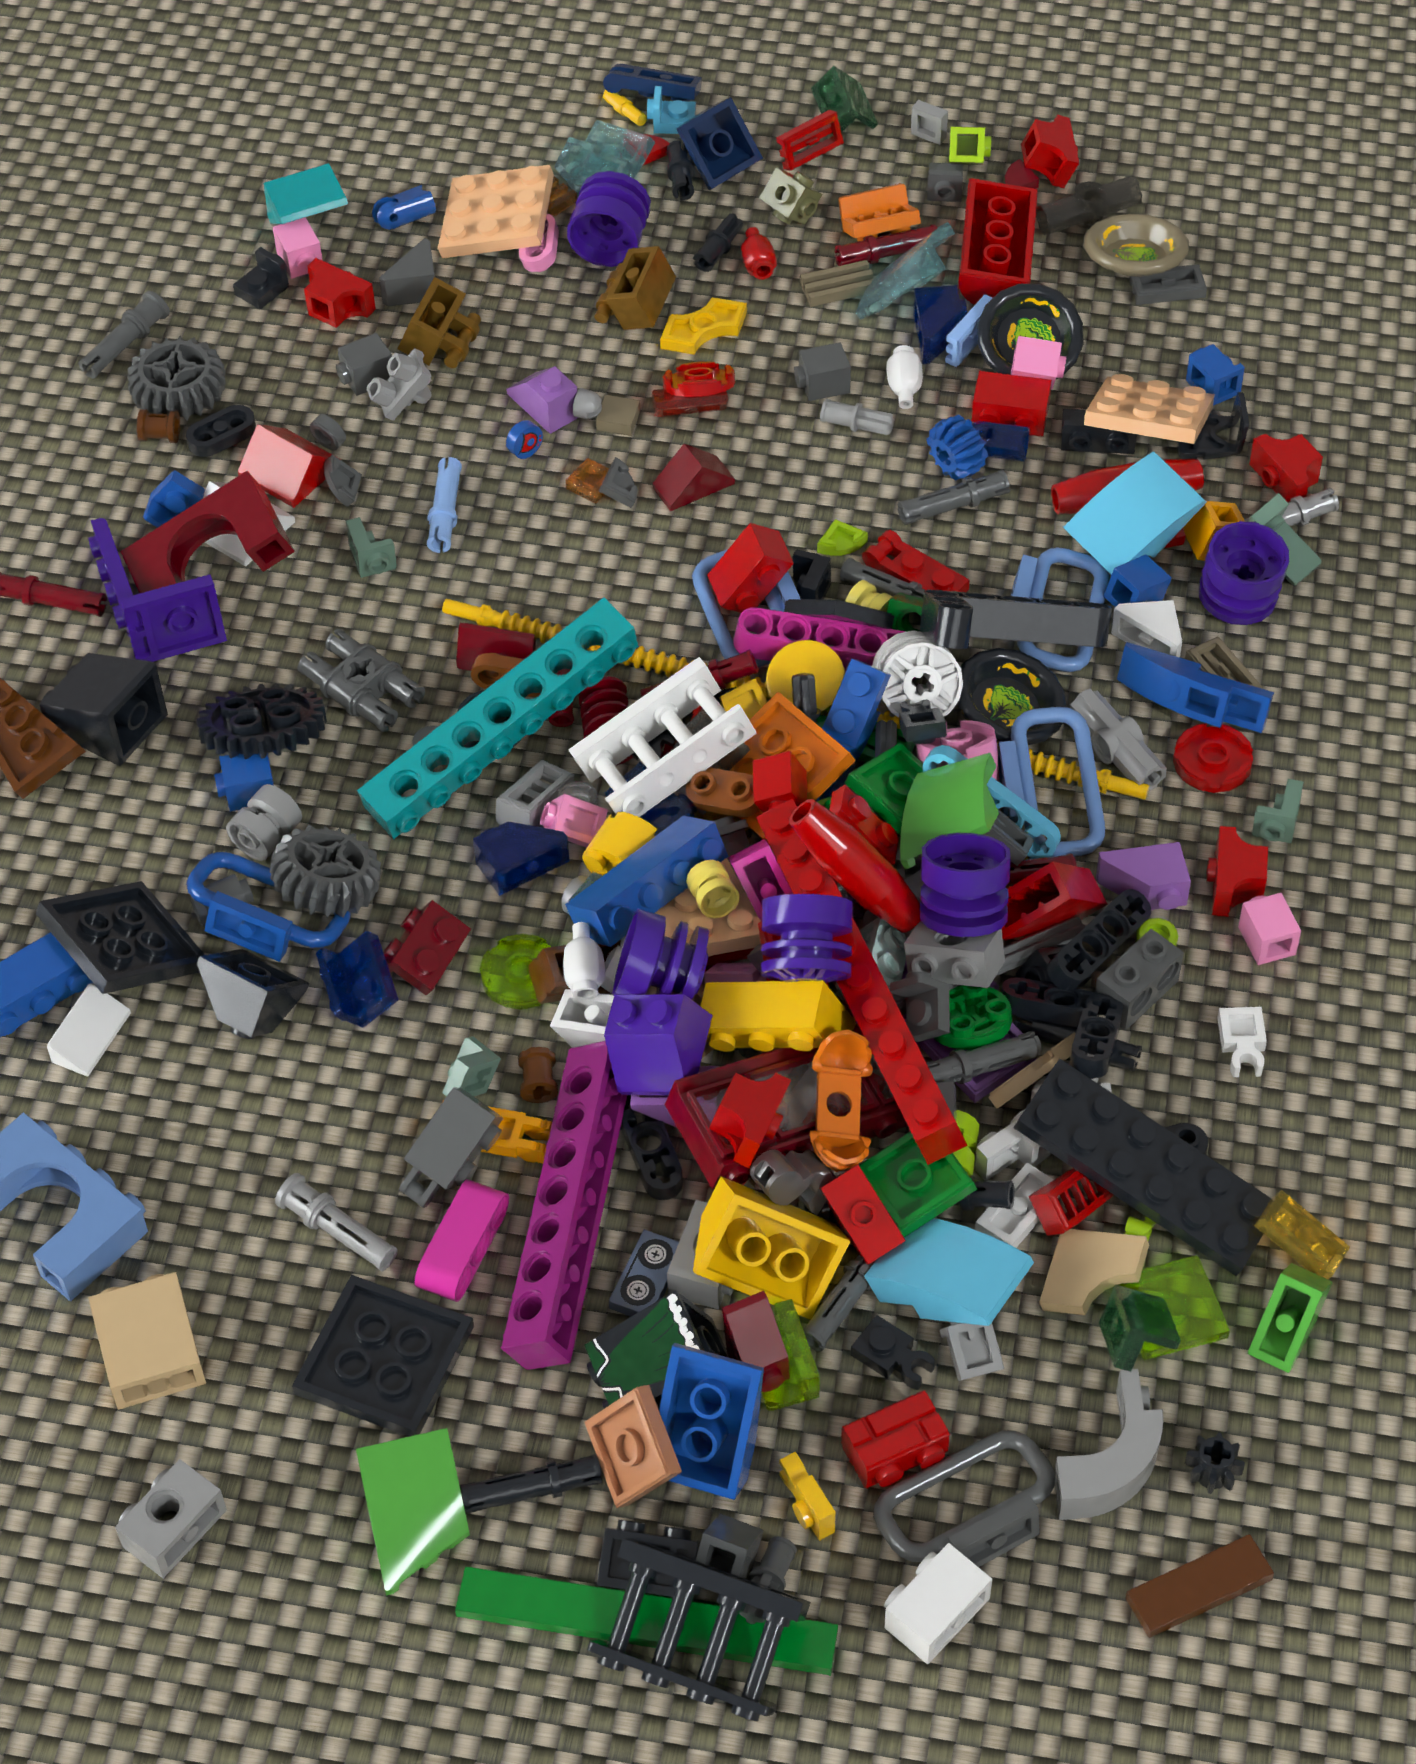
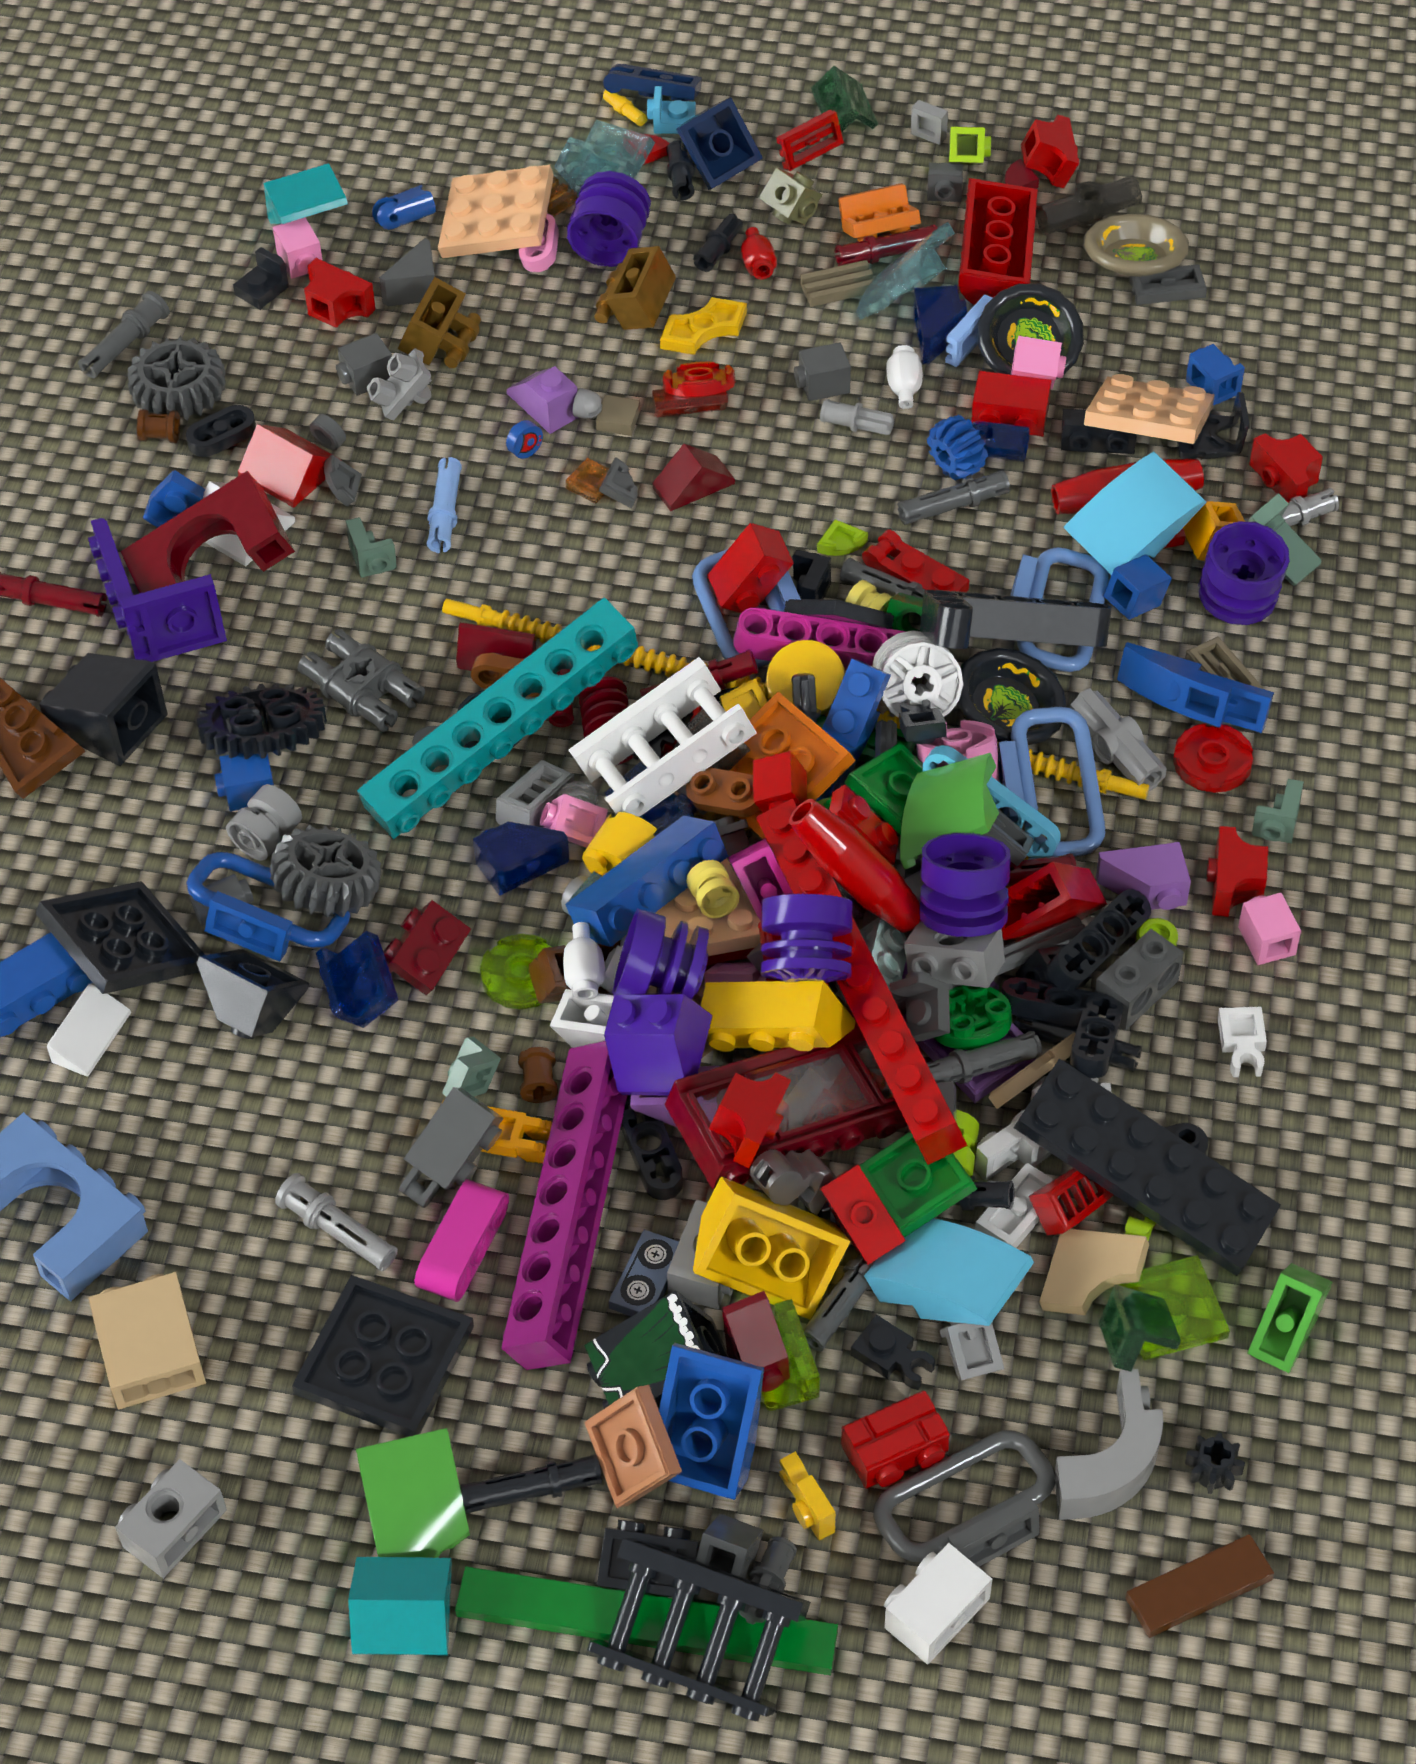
(400, 1606): none -> teal slope
(839, 1069): orange piece -> none
(1149, 625): white slope -> none
(1302, 1235): clear yellow plate -> none

